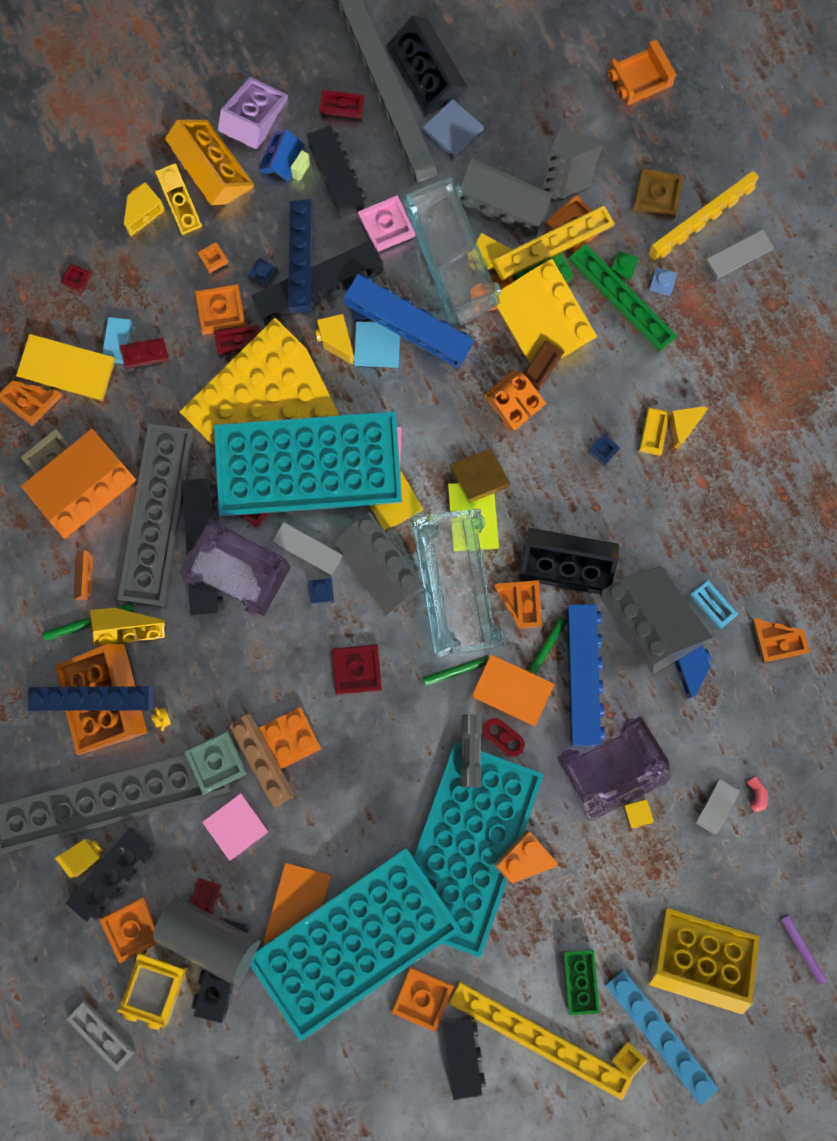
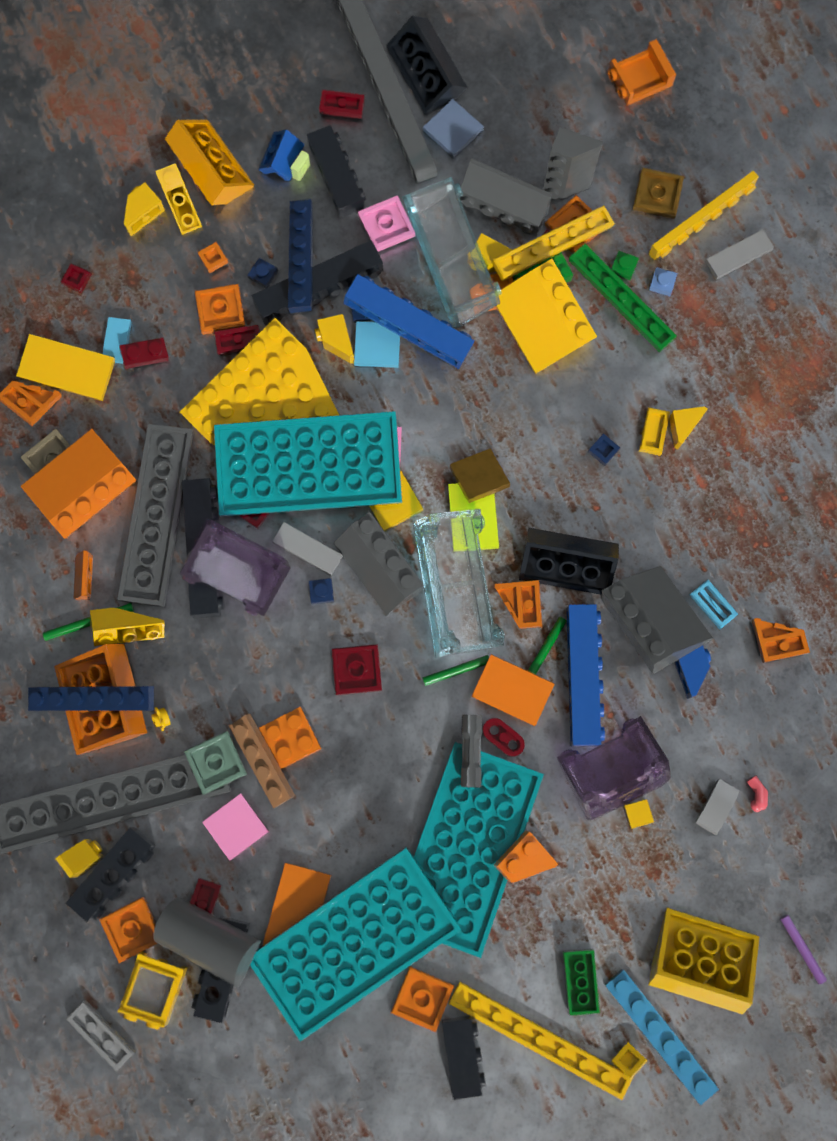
(251, 112): lavender slope -> none
(514, 399): orange hips -> none
(543, 364): reddish brown tile -> none

